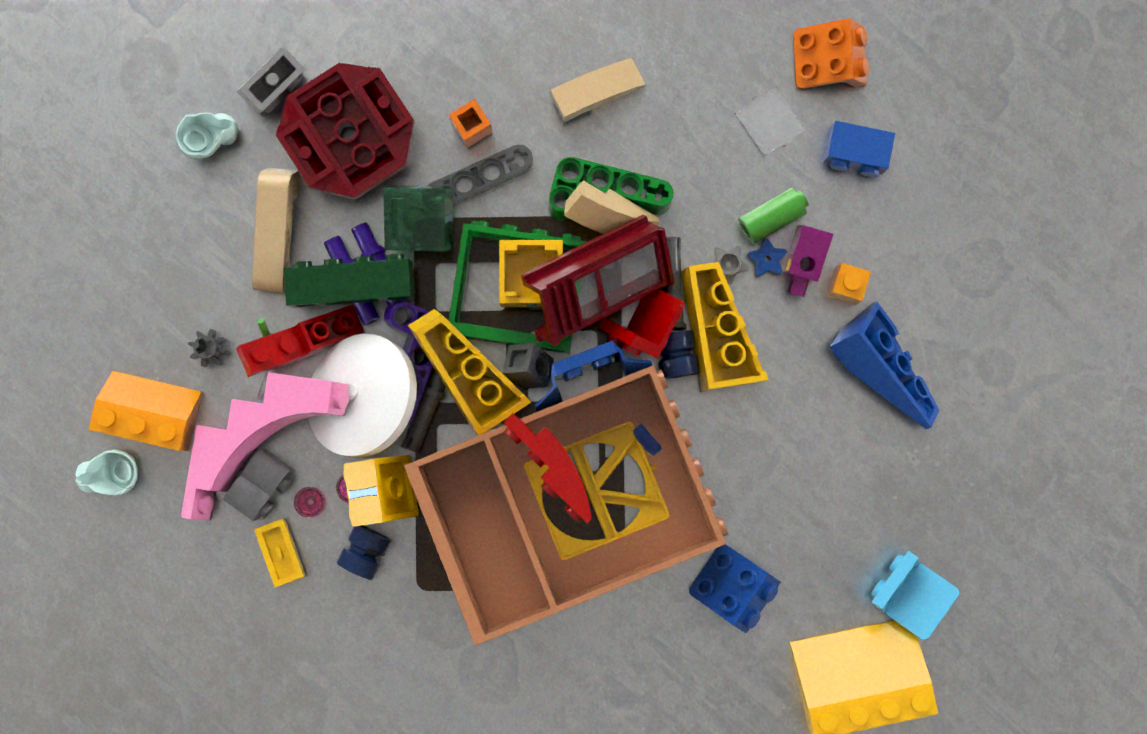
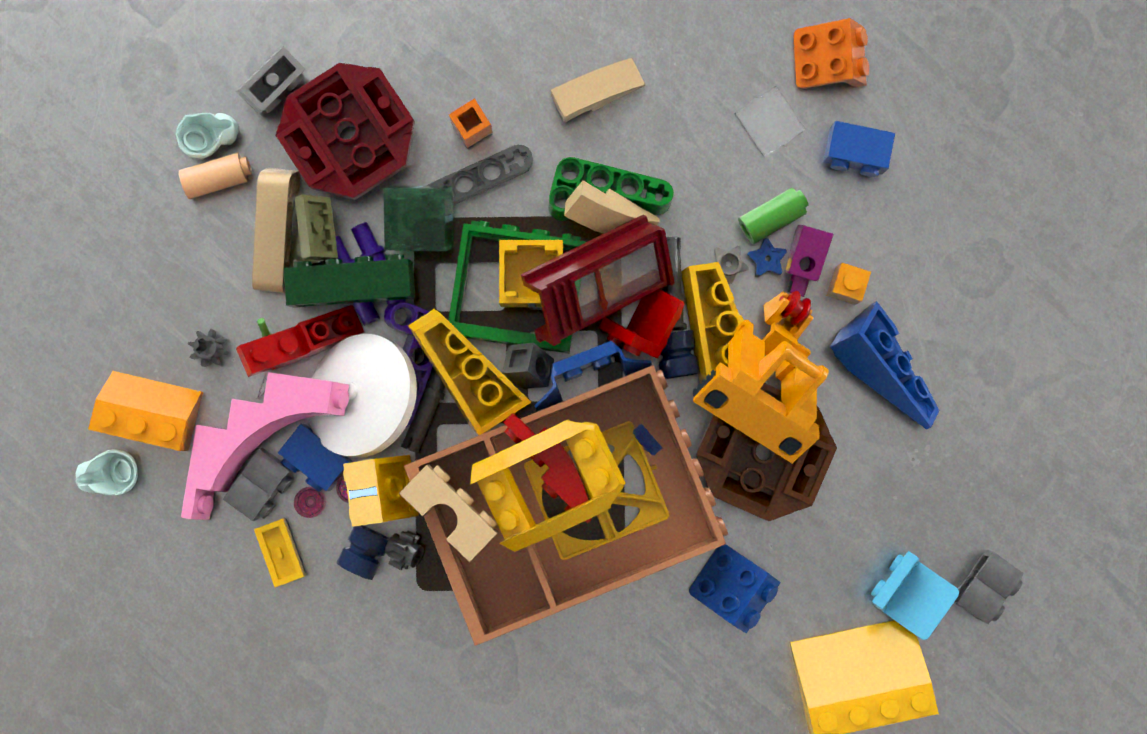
(215, 175): none -> light nougat brick
(306, 453): none -> blue brick
(312, 230): none -> olive bracket
(404, 550): none -> dark grey gear
(473, 528): none -> tan arch
(506, 499): none -> yellow wedge
(735, 390): none -> light orange container
(759, 486): none -> reddish brown piece
(988, 587): none -> flat silver brick

